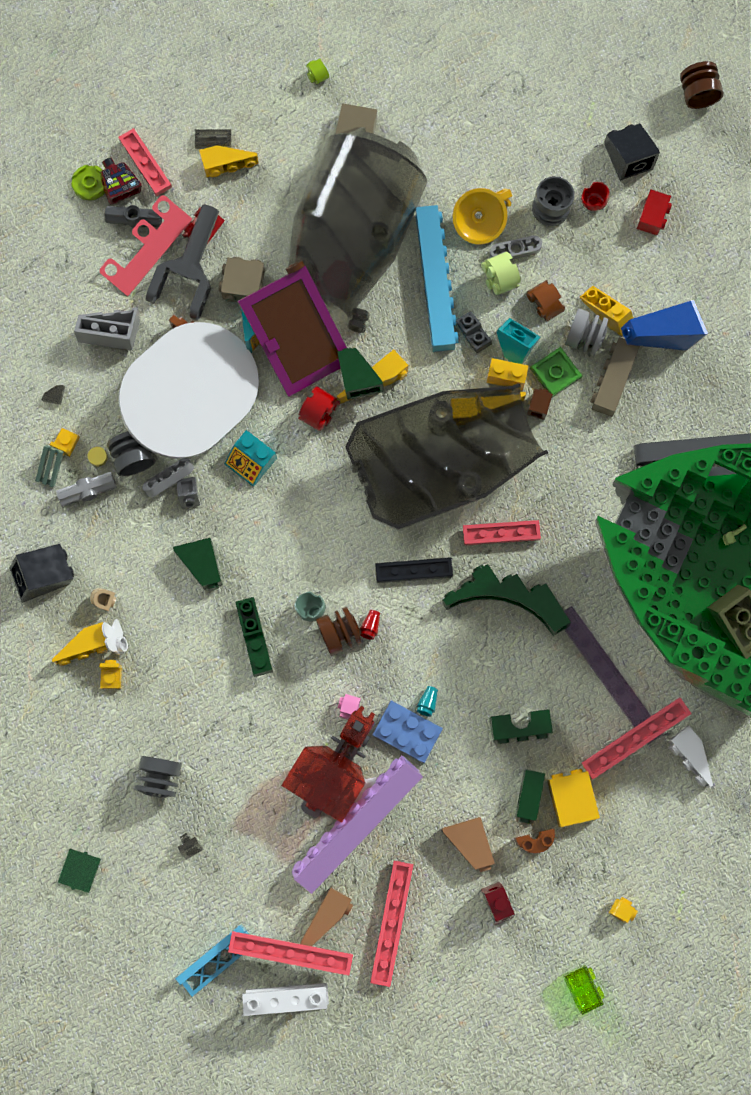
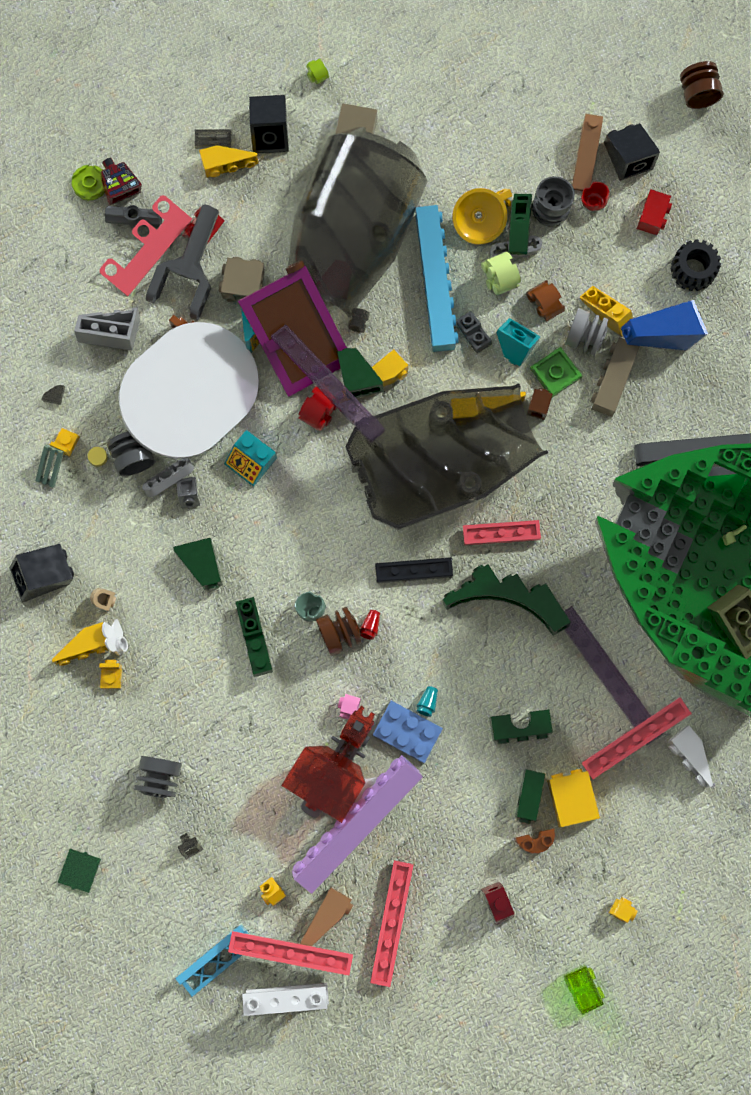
(86, 489): light grey piece -> none
(145, 162): coral plate -> none
(268, 124): none -> black slope
(272, 892): none -> yellow plate
(328, 383): none -> clear purple tile
(471, 842): medium nougat slope -> none
(507, 373): yellow brick -> none
(520, 224): none -> dark green slope
(587, 151): none -> medium nougat slope
(704, 254): none -> black tyre

